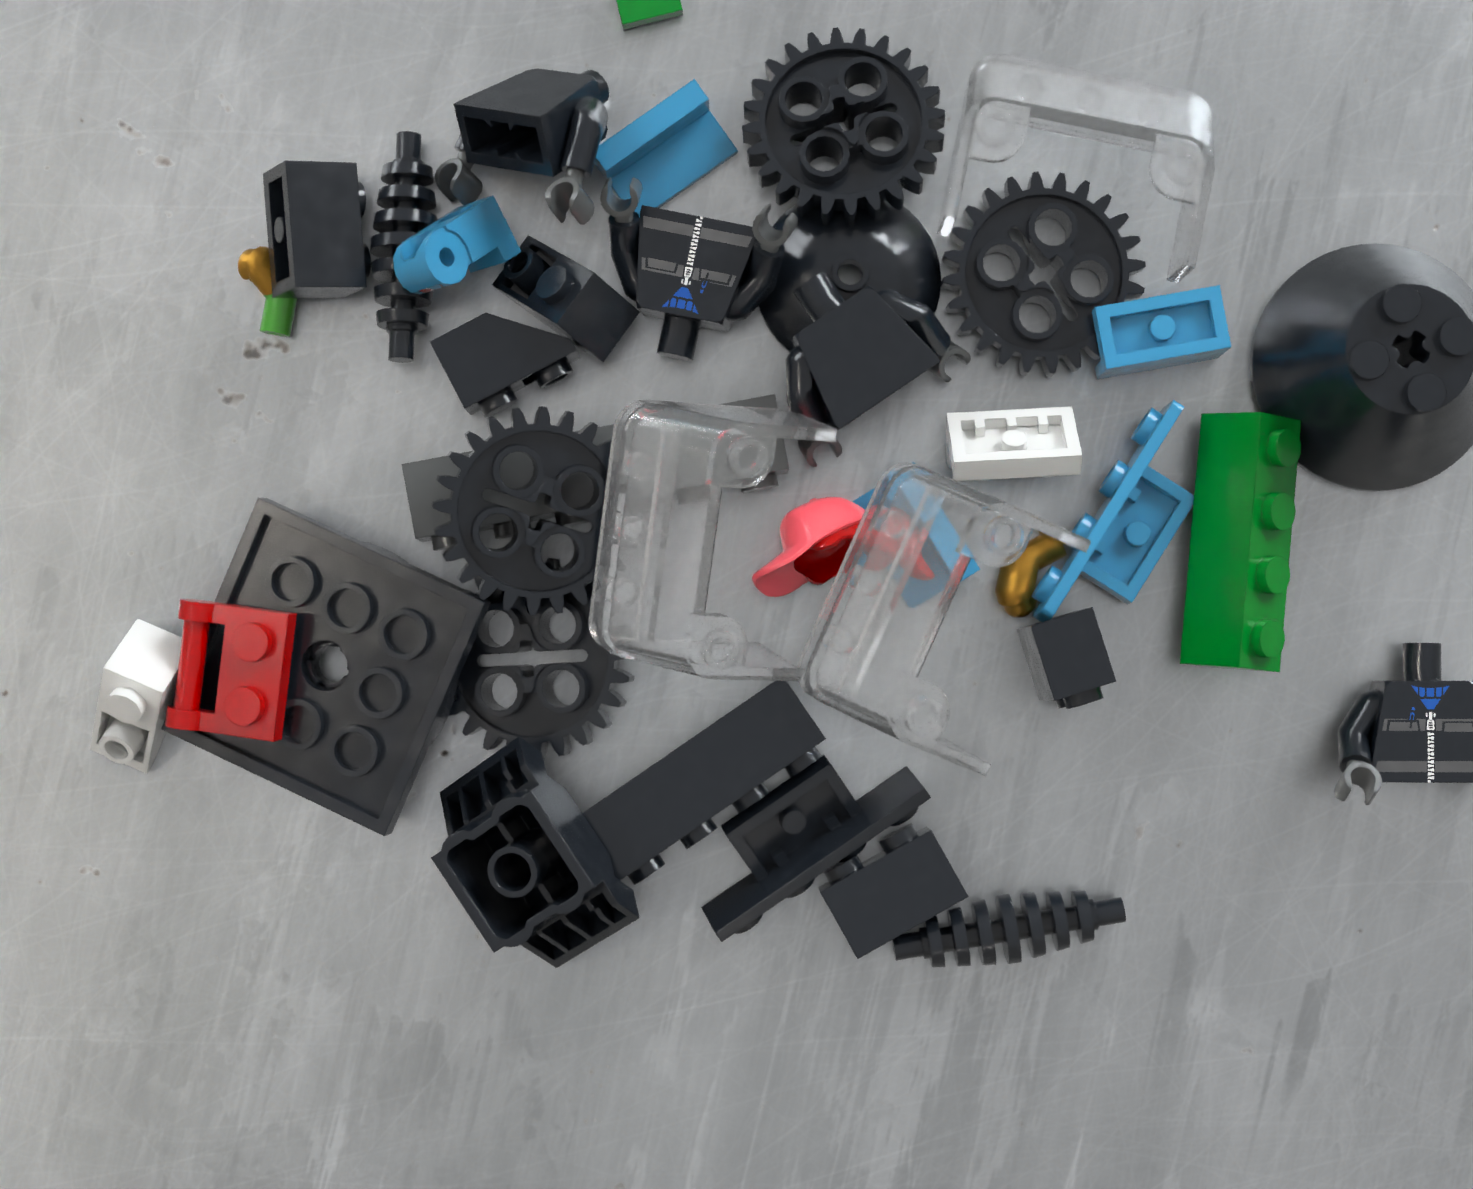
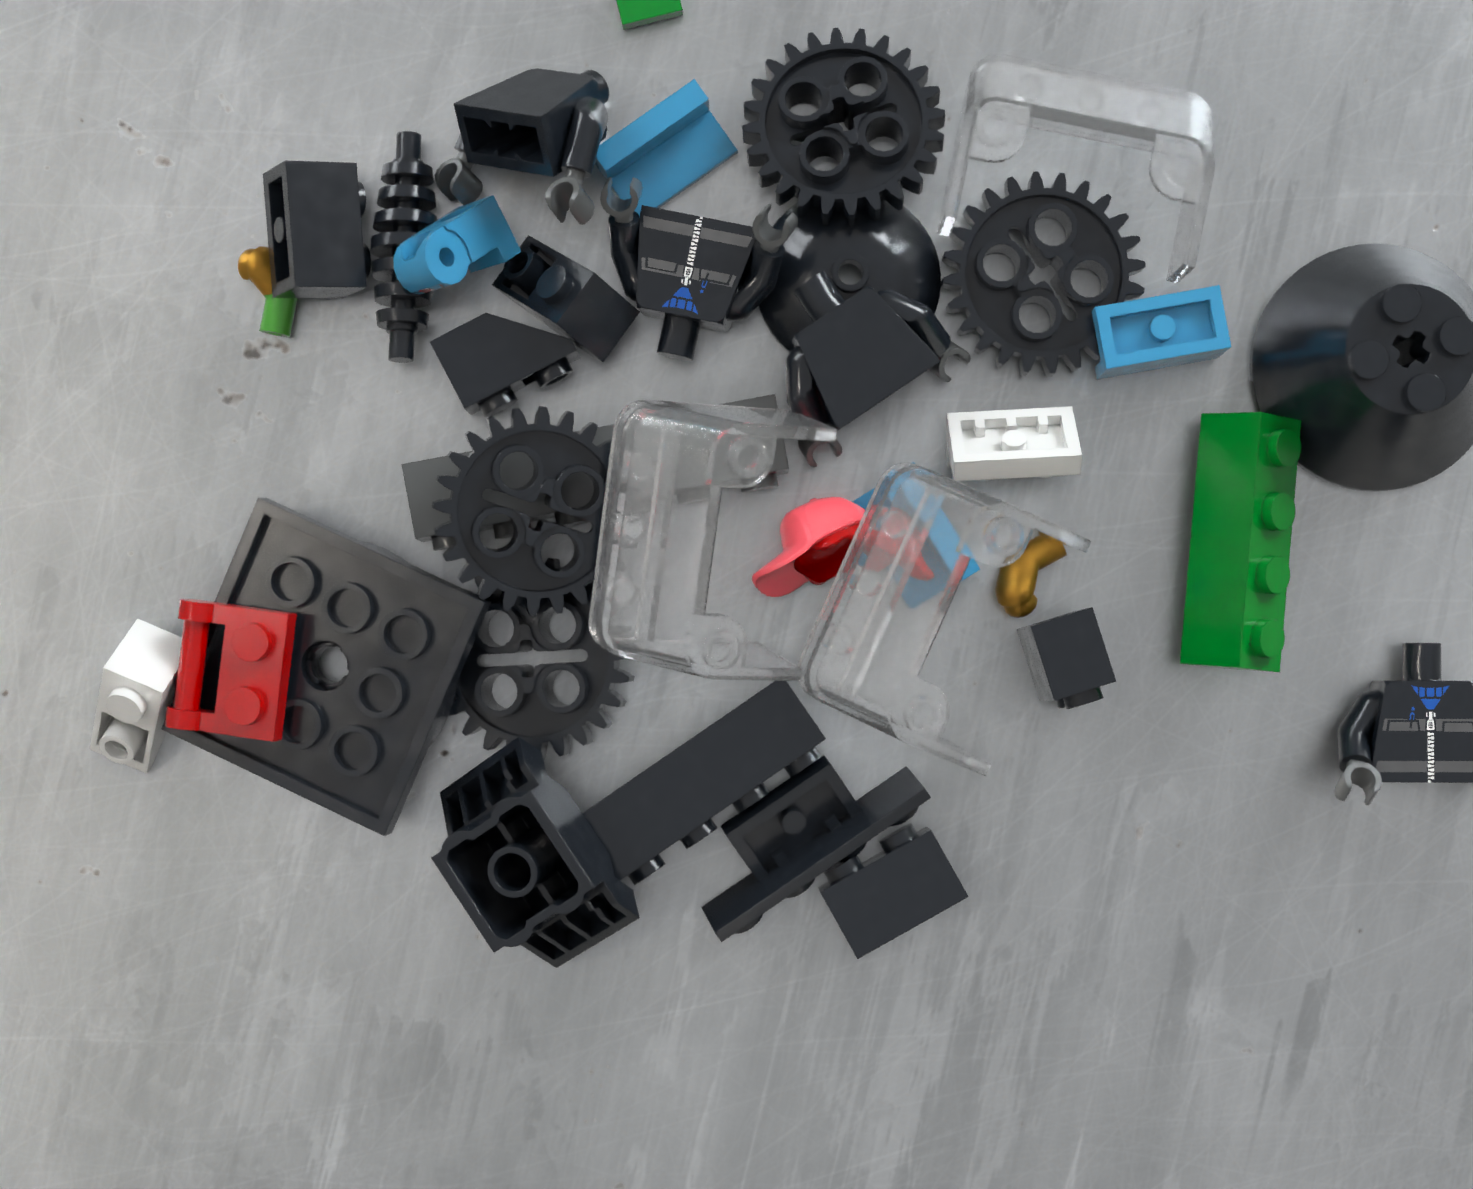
(1083, 916): black piece -> none
(1129, 527): dark azure bracket -> none

